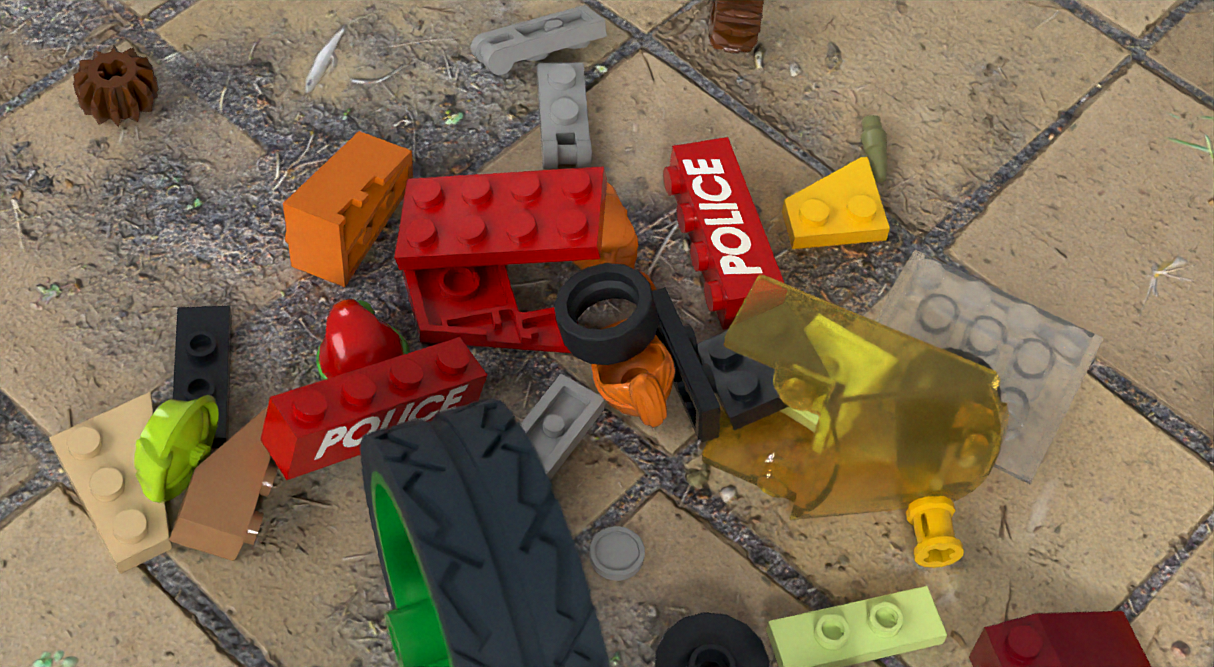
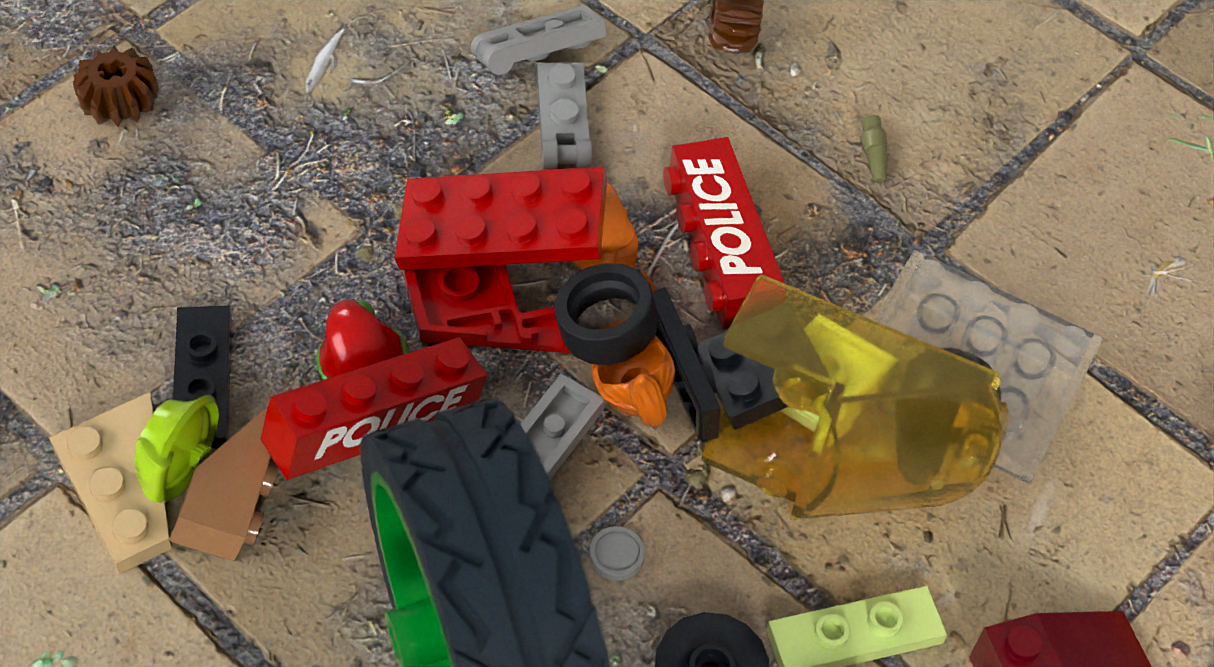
(345, 207): orange wedge -> none
(837, 210): yellow wing -> none
(934, 531): yellow bush -> none

